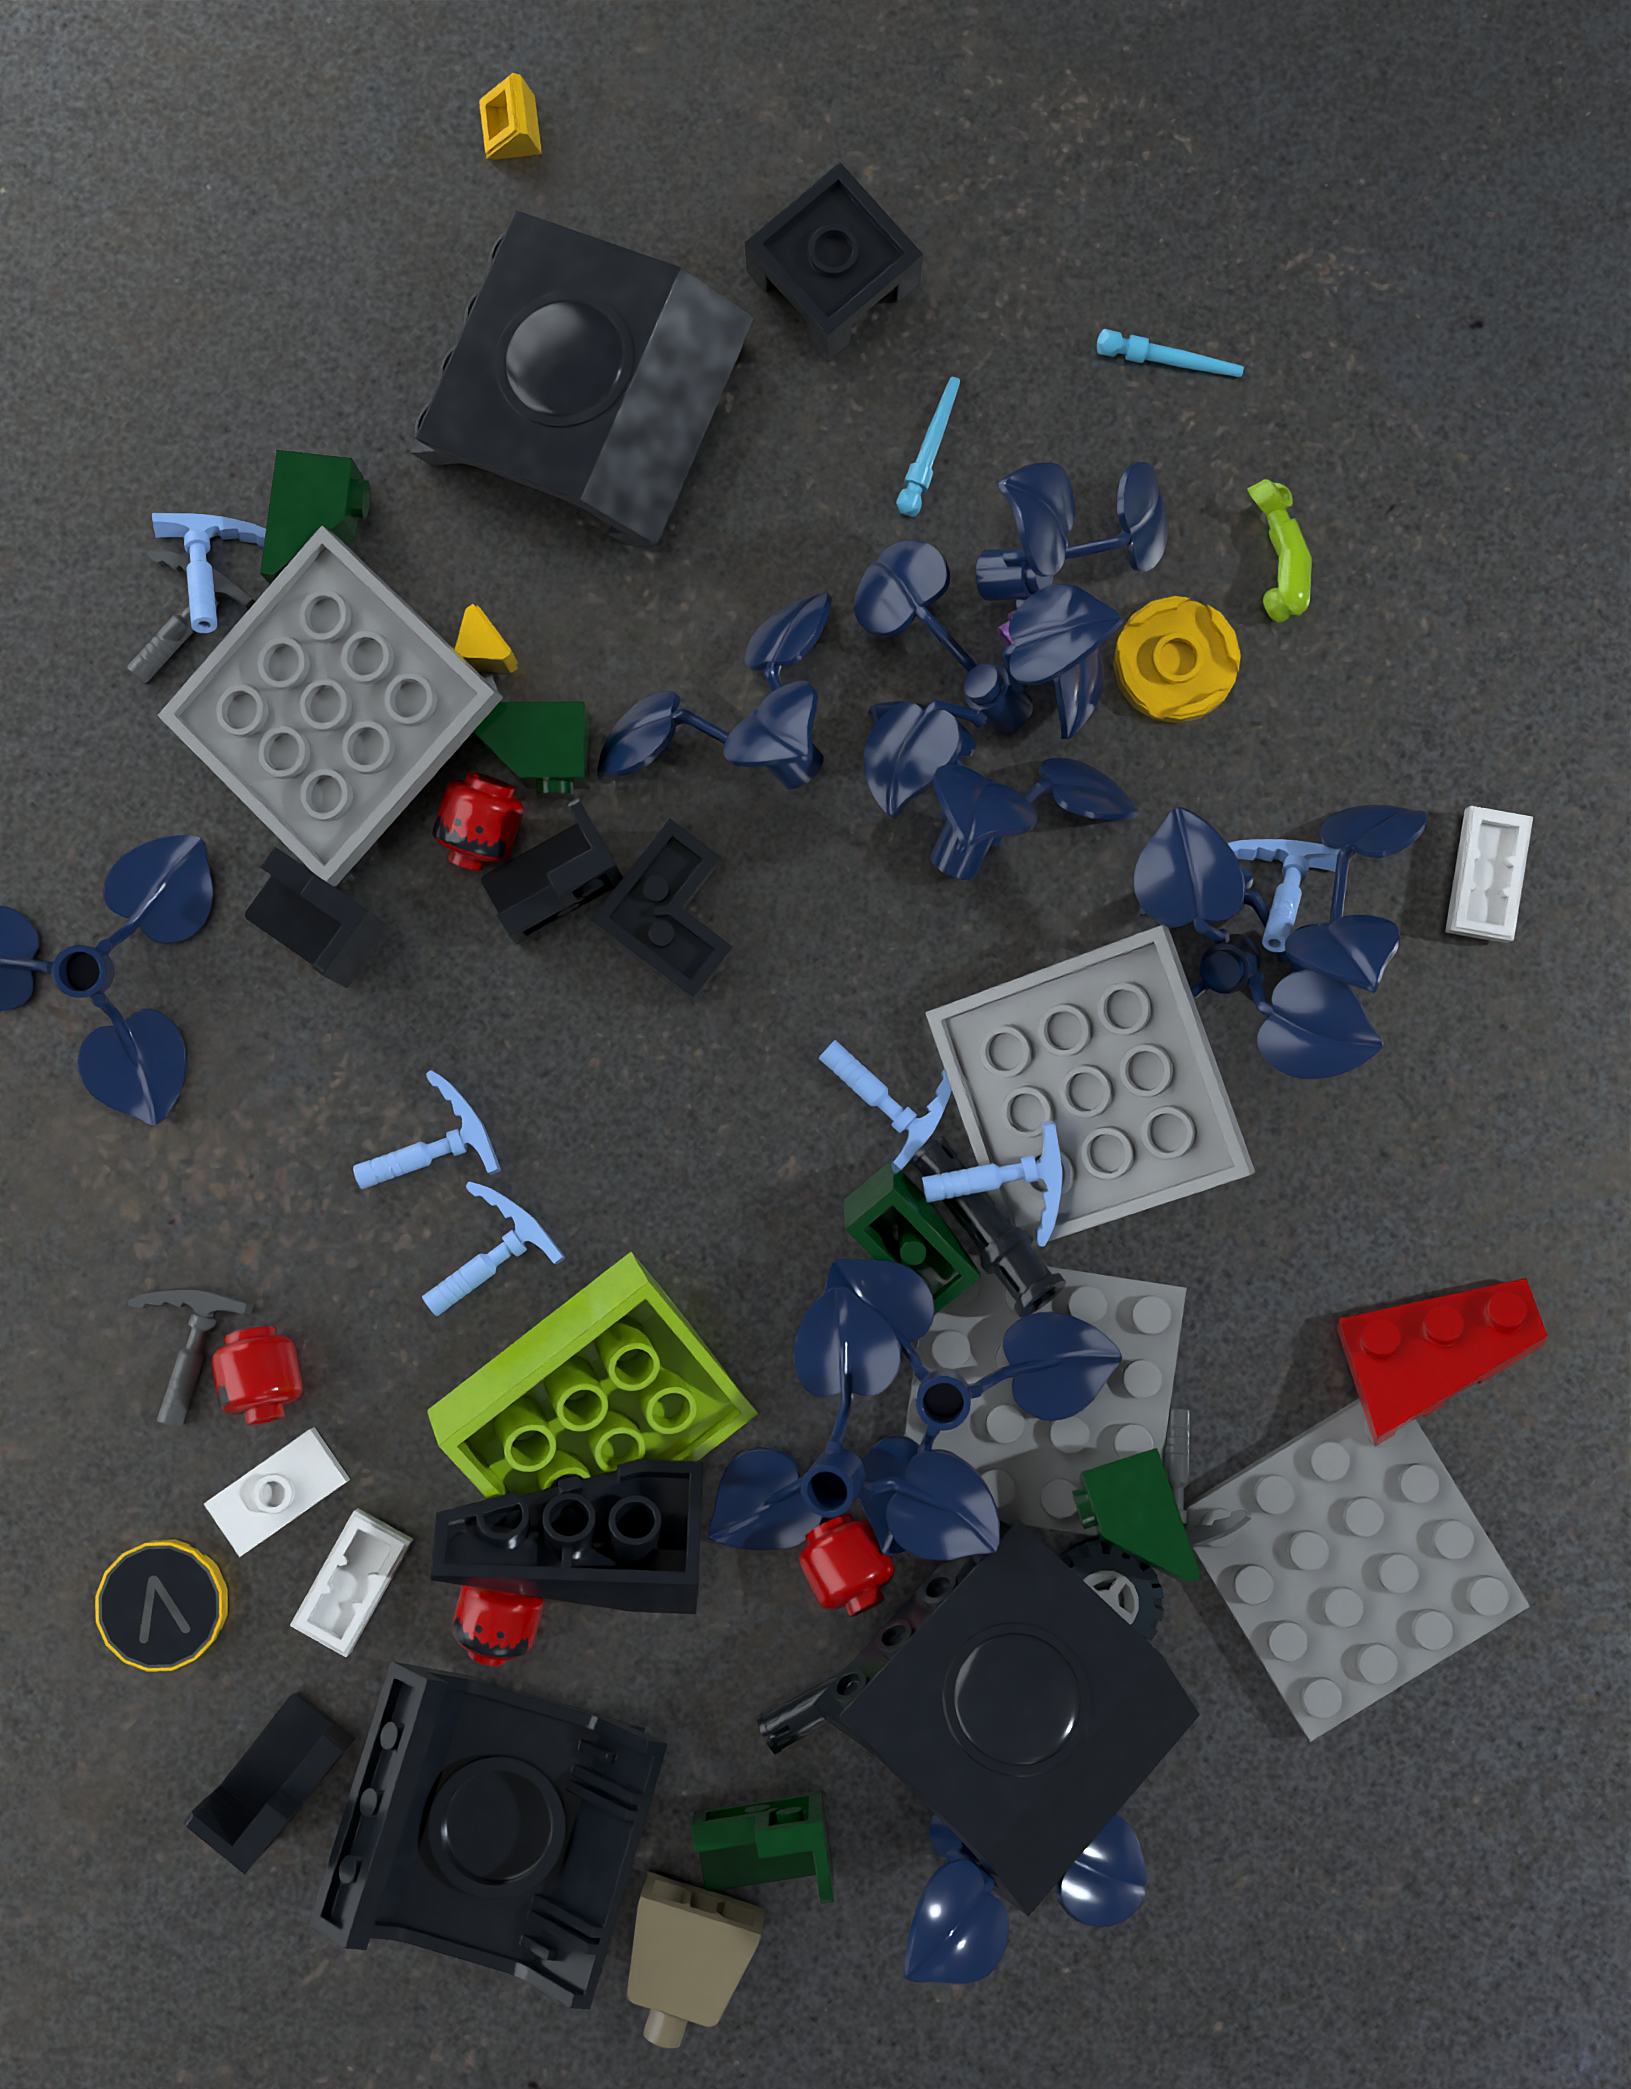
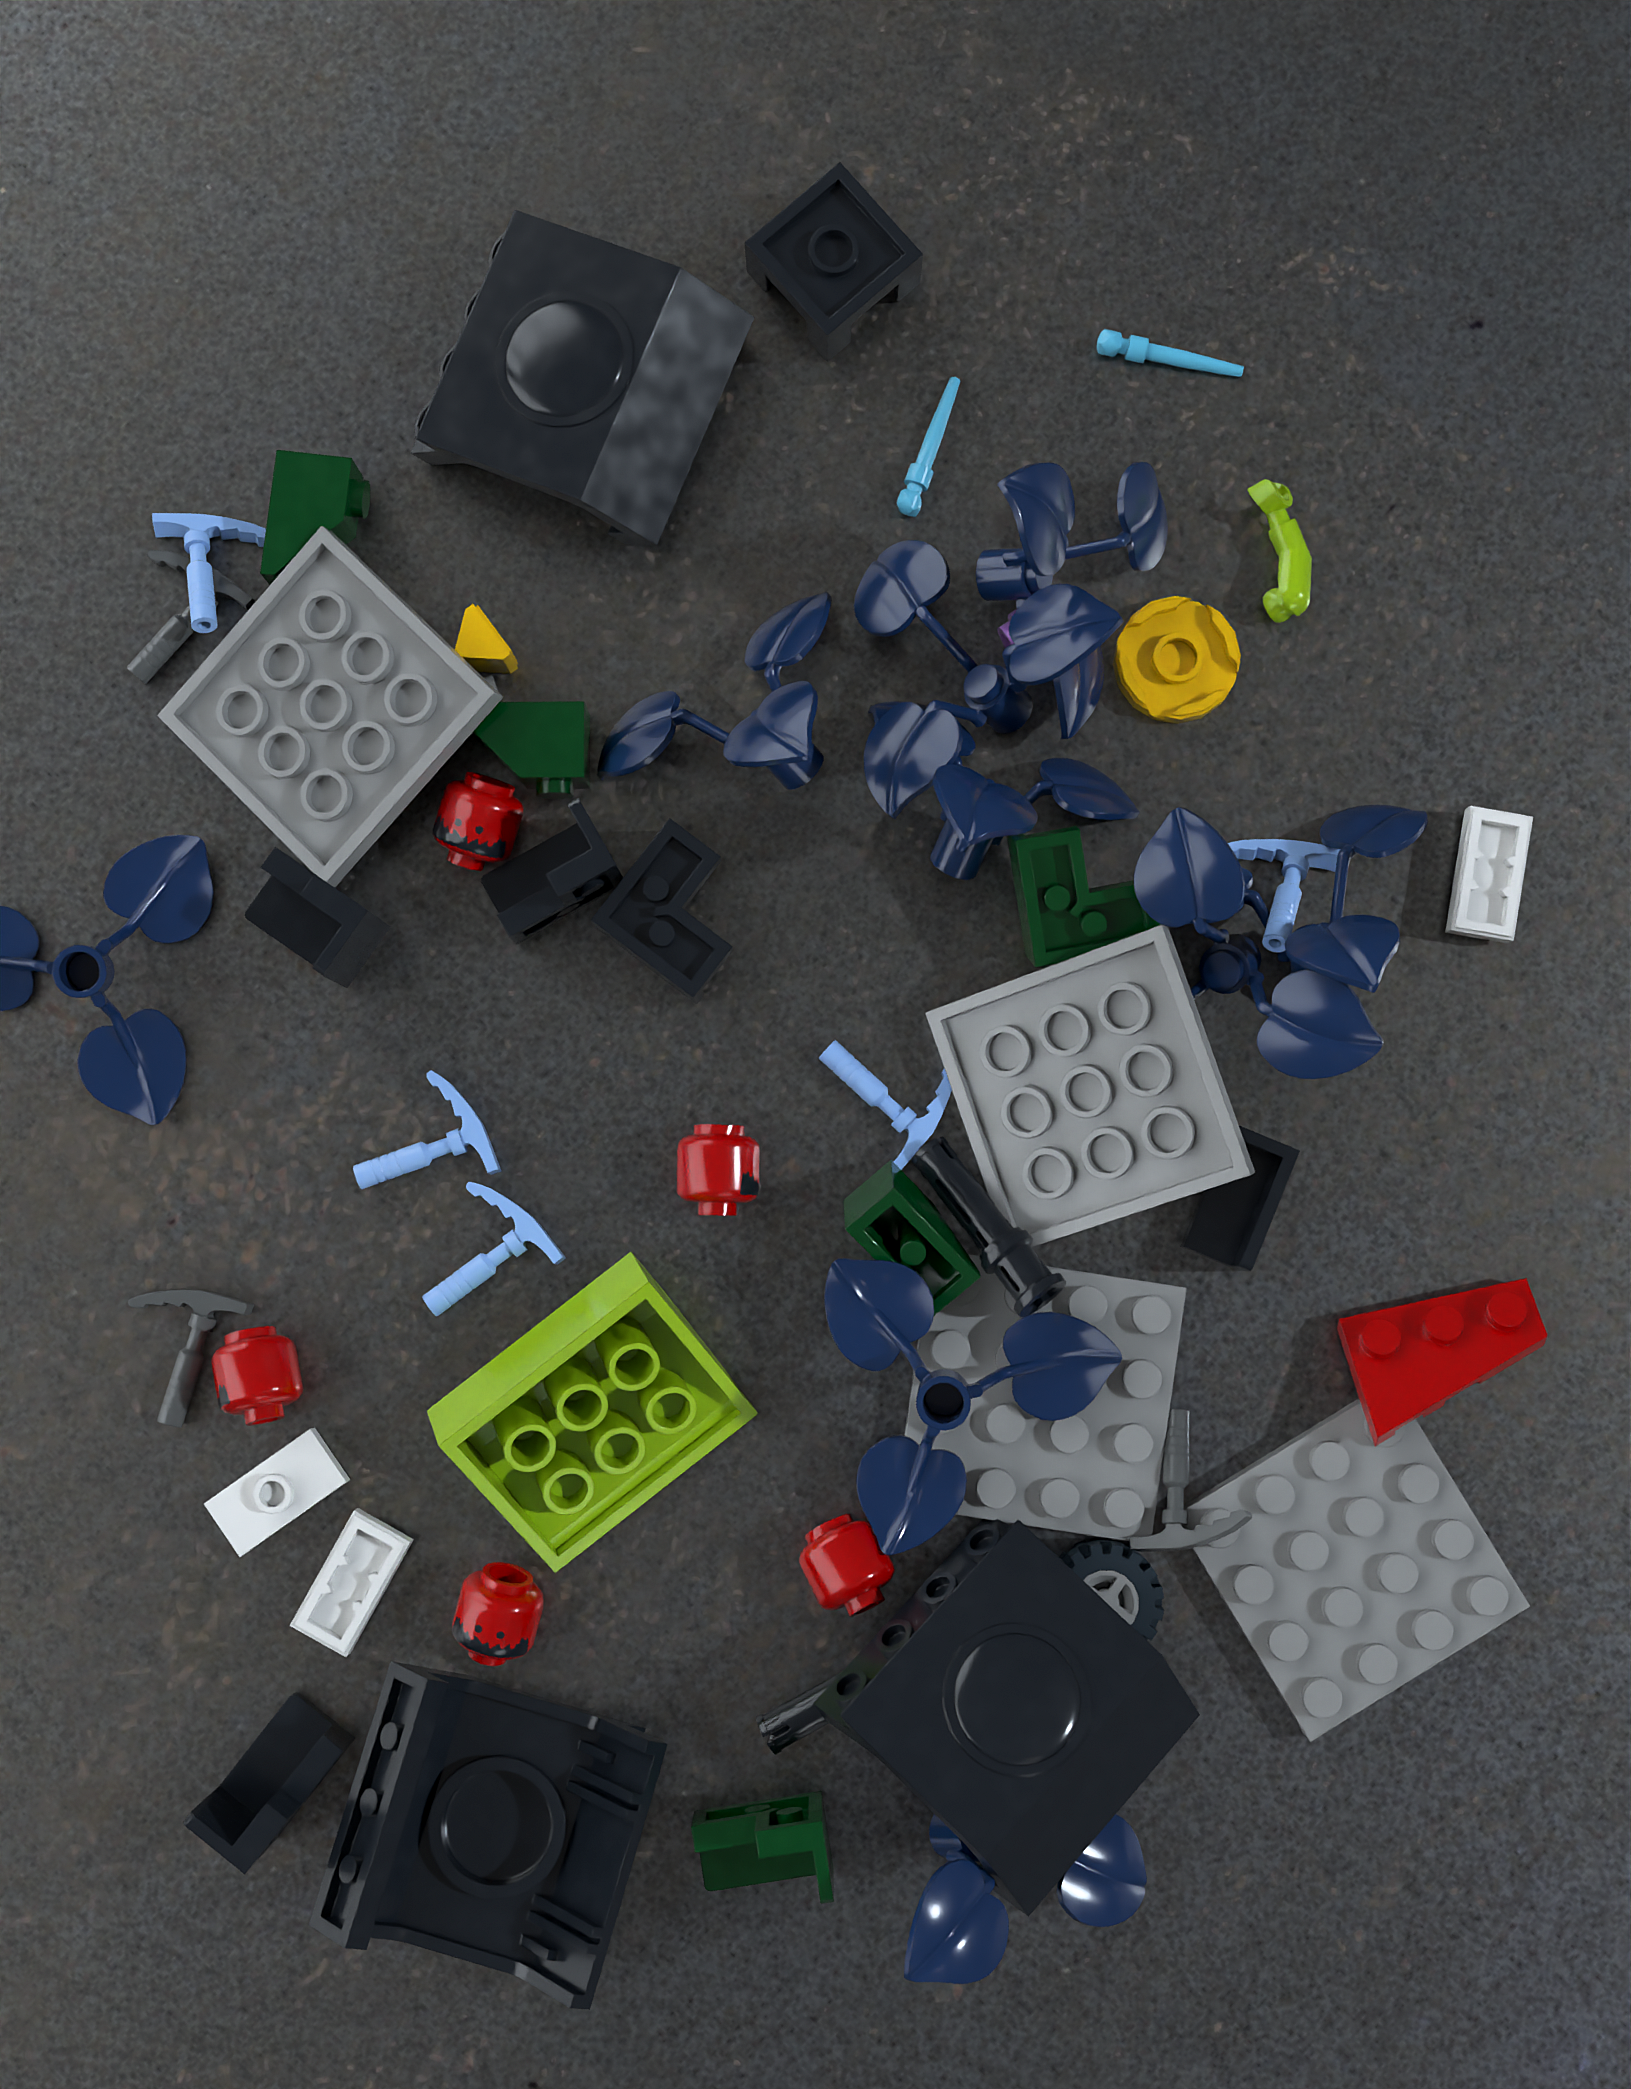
(161, 1605): black tile -> none
(510, 120): yellow slope -> none
(591, 1541): black wedge -> none
(688, 1955): dark tan torso -> none
(718, 1168): none -> red head
(765, 1504): dark blue plant -> none
(991, 1177): light blue piece -> none
(1056, 905): none -> dark green panel
(1137, 1513): dark green slope -> none
(1237, 1215): none -> black panel

